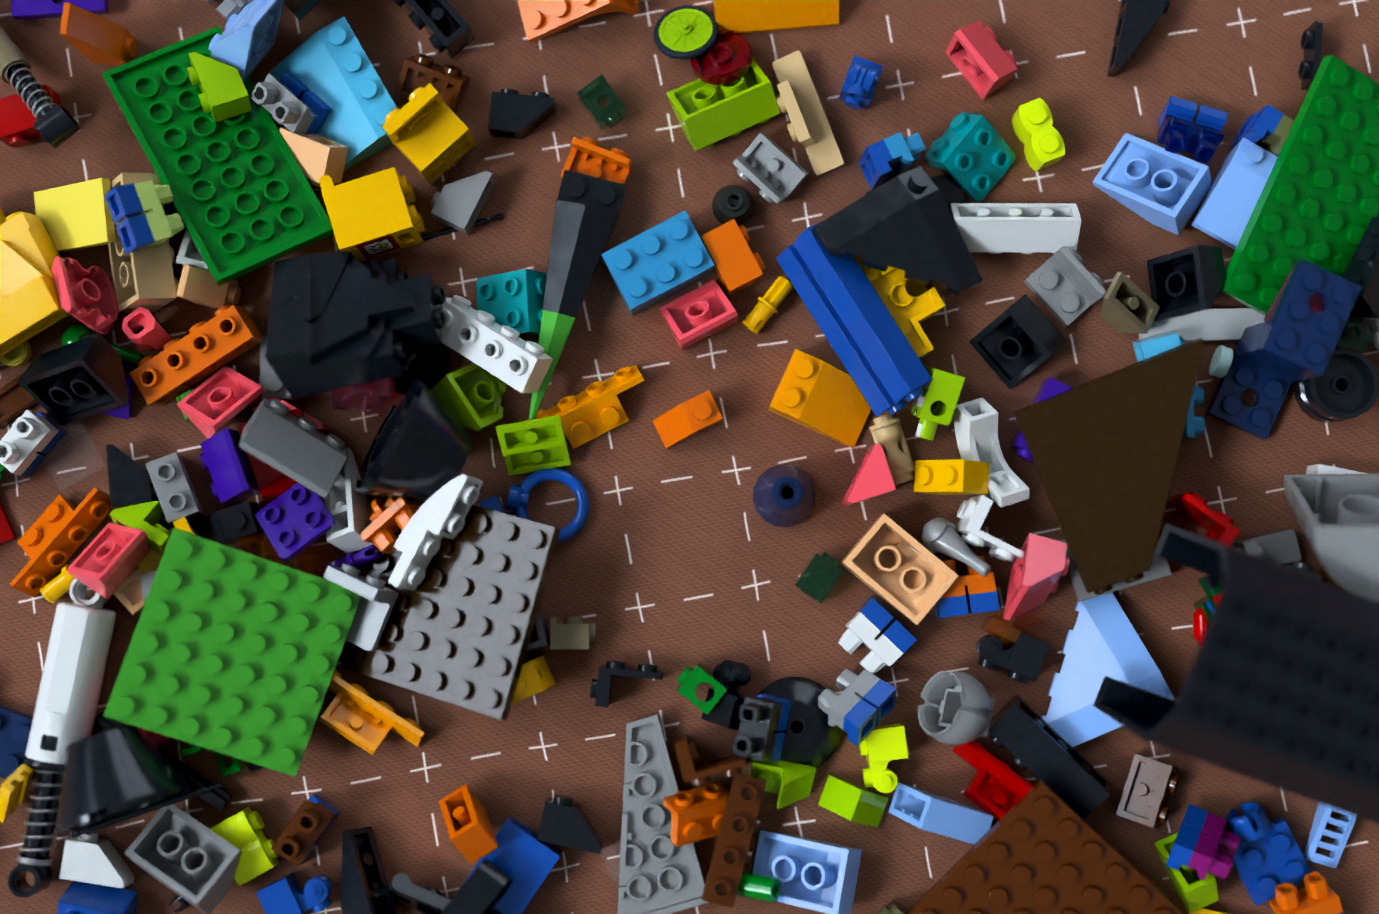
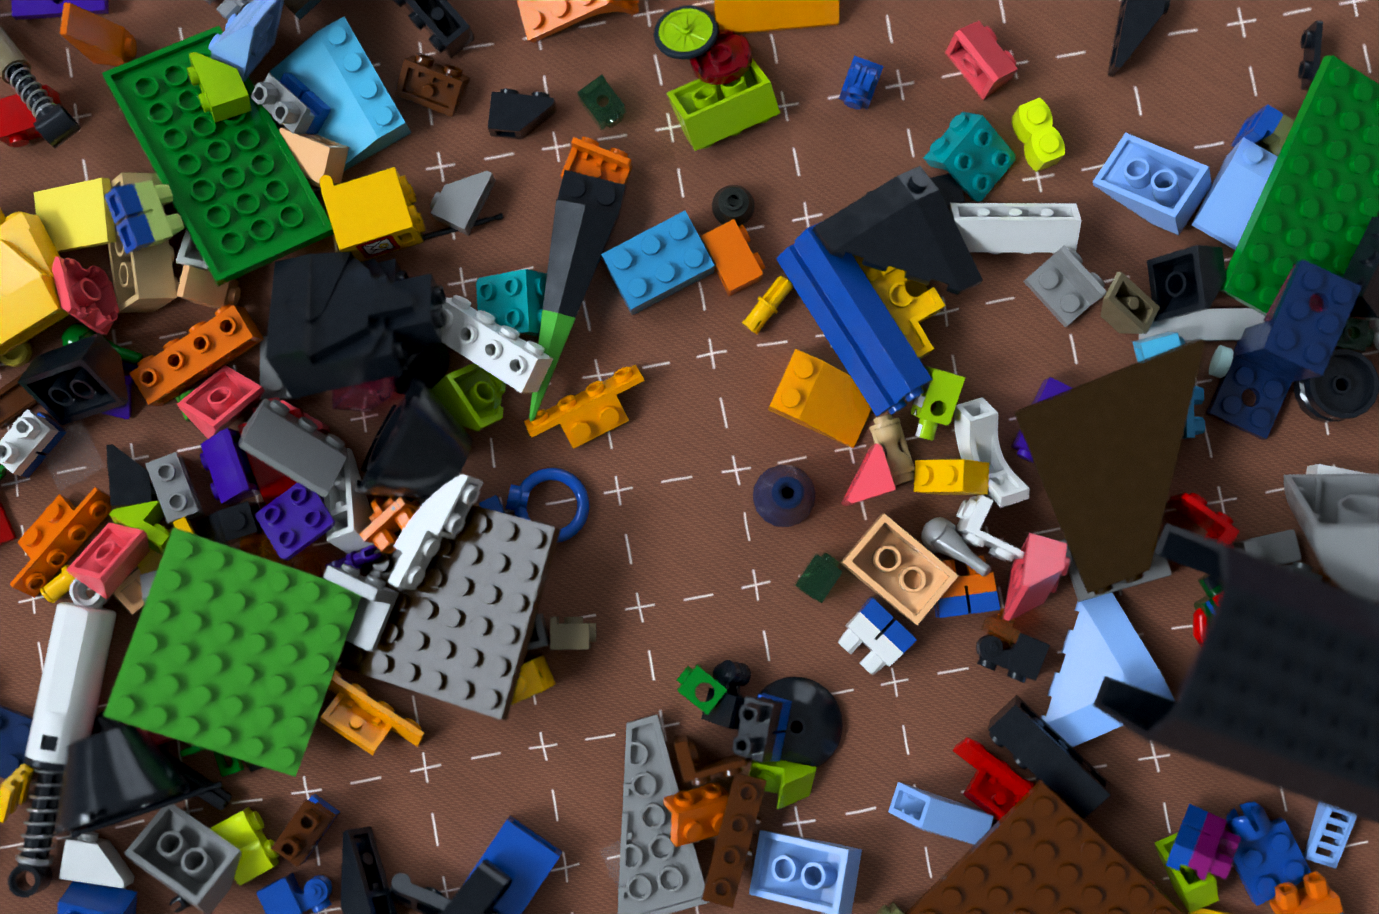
(145, 330): coral rock -> none
(428, 133): yellow bracket -> none
(468, 824): orange brick -> none
(533, 445): lime slope -> none
(568, 826): black slope -> none
(602, 686): black bracket -> none
(688, 419): orange slope -> none
(699, 314): coral slope -> none
(759, 887): green cylinder -> none
(770, 169): light grey bracket -> none
(806, 113): tan bracket -> none
(853, 801): lime slope -> none
(860, 705): hips -> none
(881, 747): neon yellow brick -> none
(890, 155): hips -> none
(955, 708): light grey piece -> none
(1017, 341): black slope -> none
(1148, 791): bracket -> none
(1191, 129): clear blue hips -> none

